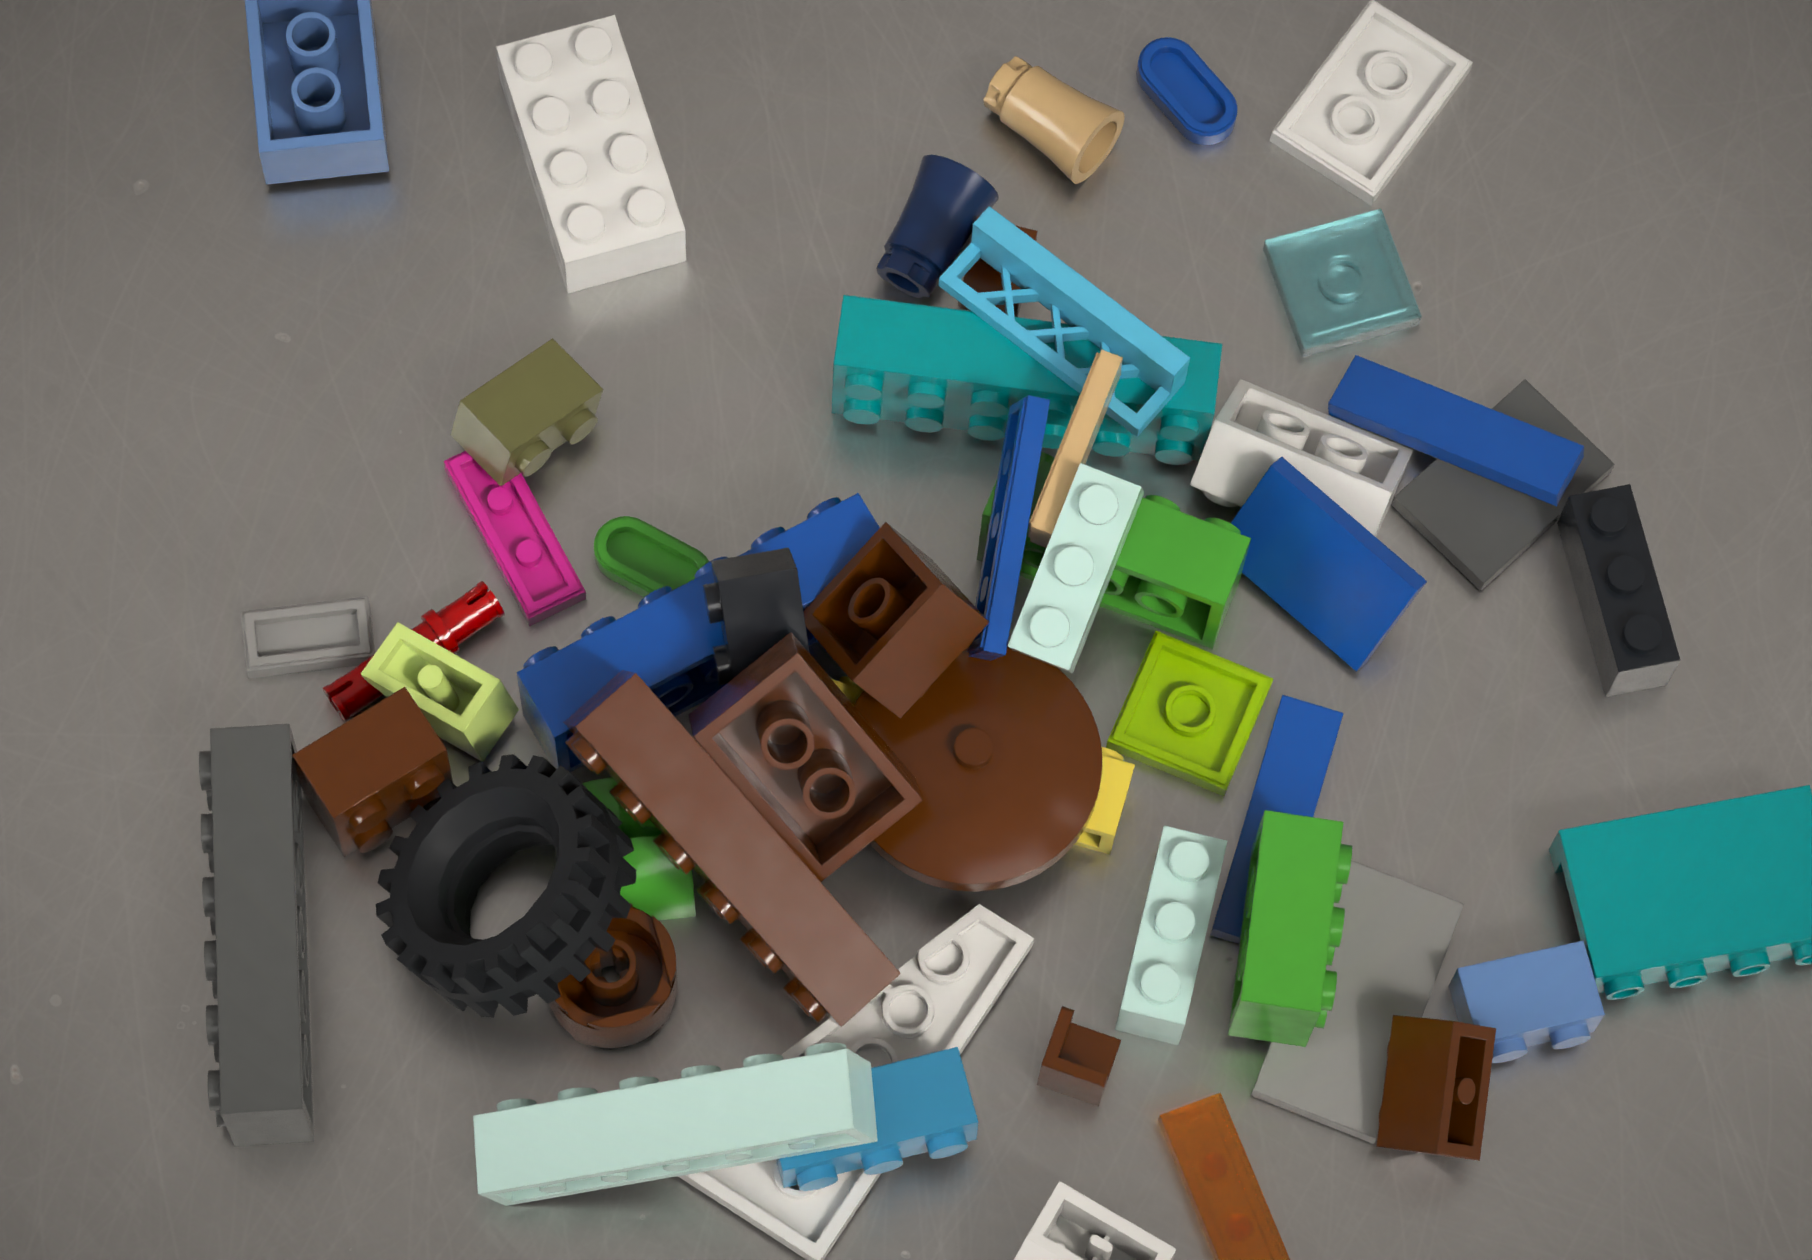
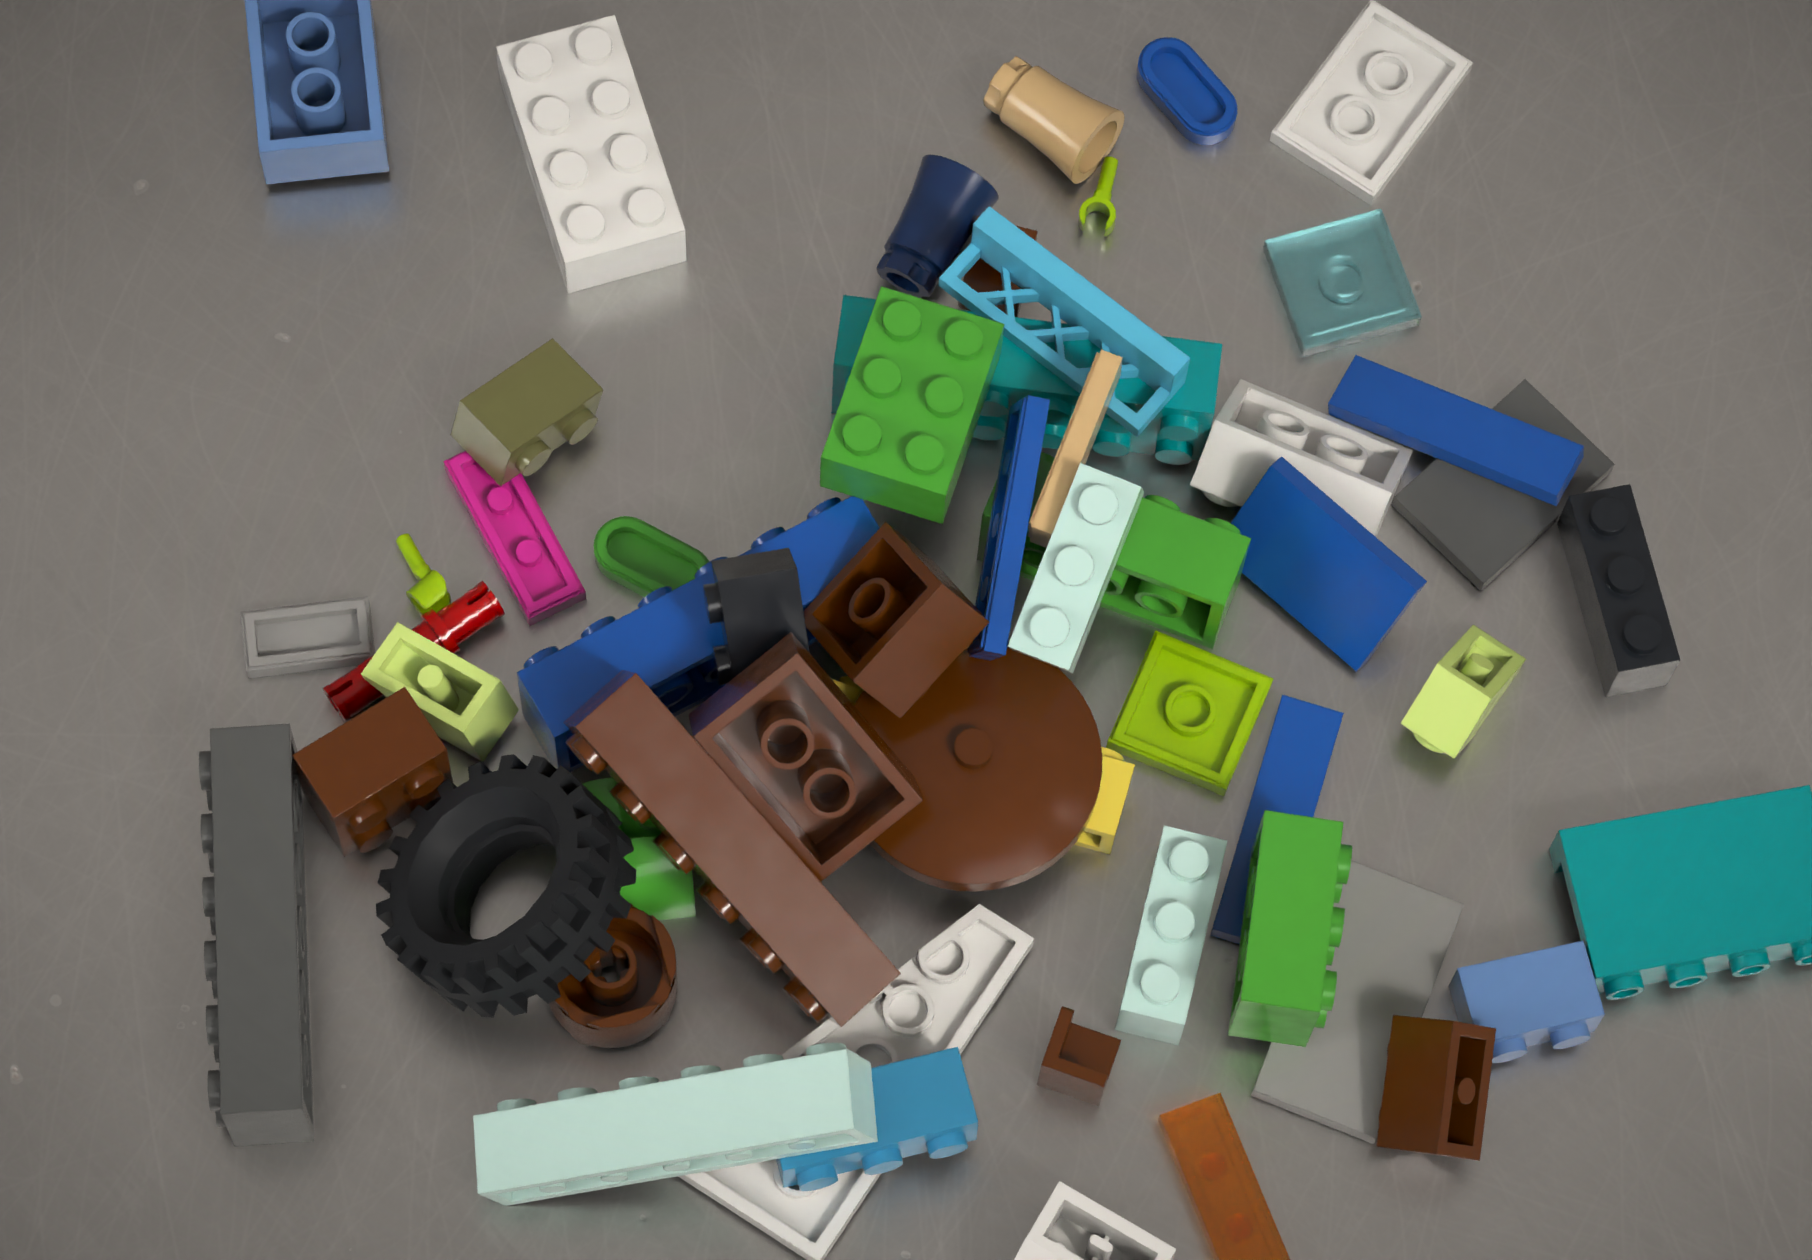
(431, 588): none -> lime hand
(911, 405): none -> bright green brick
(1102, 196): none -> lime hand
(1462, 692): none -> yellowish green slope

